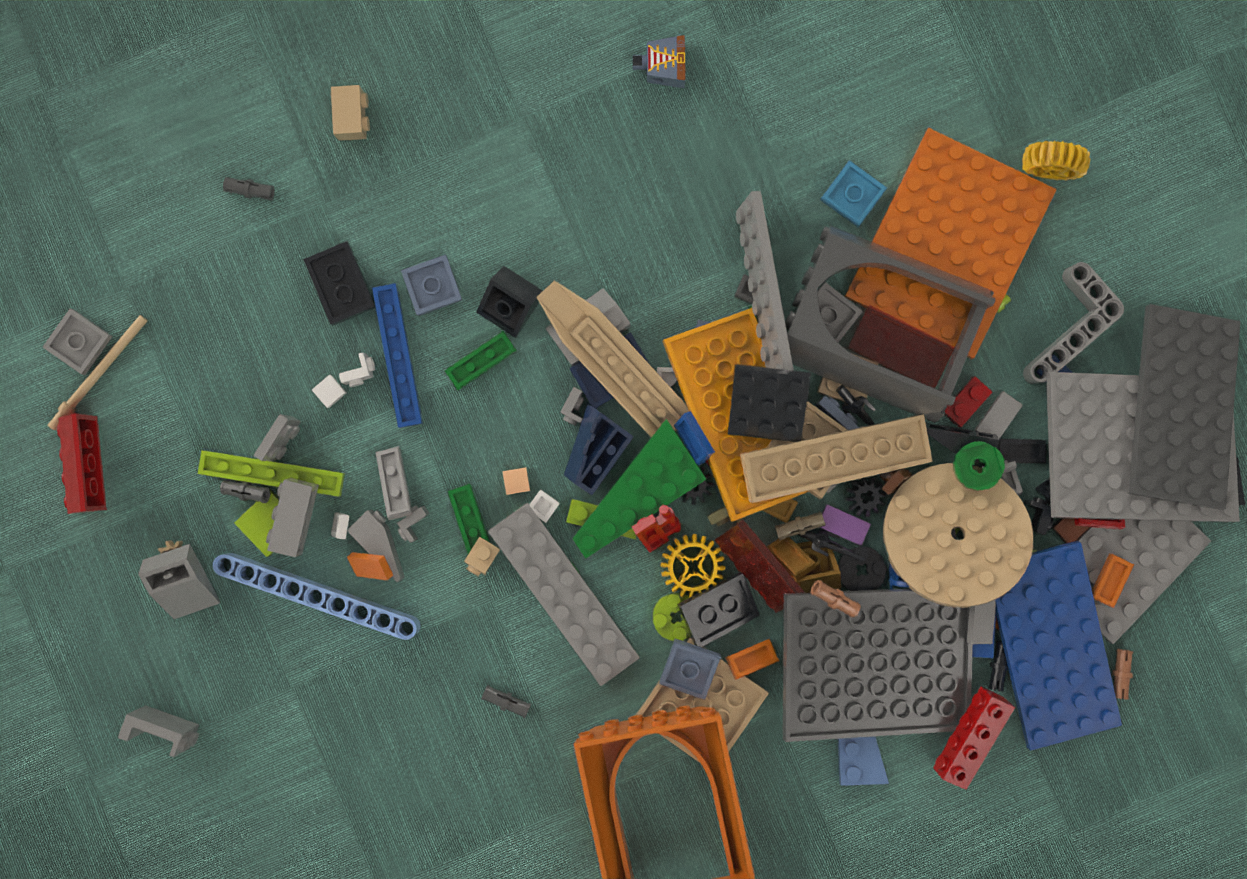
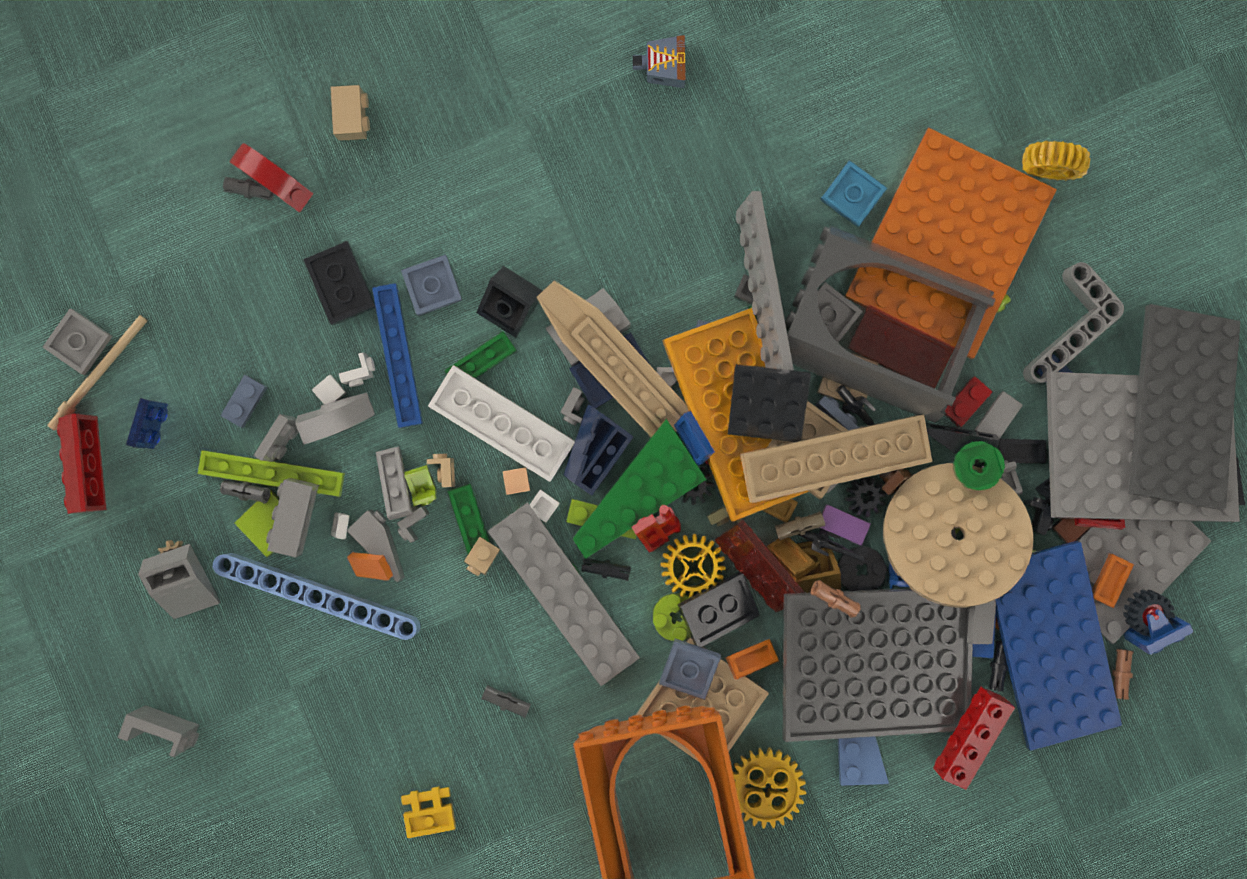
(147, 424): none -> clear blue plate
(244, 401): none -> sand blue plate
(271, 177): none -> red arch
(334, 417): none -> light grey slope
(421, 485): none -> lime bracket
(430, 819): none -> yellow plate
(446, 473): none -> tan bracket
(501, 423): none -> white plate
(606, 568): none -> black pin
(763, 808): none -> yellow gear
(1152, 622): none -> plate

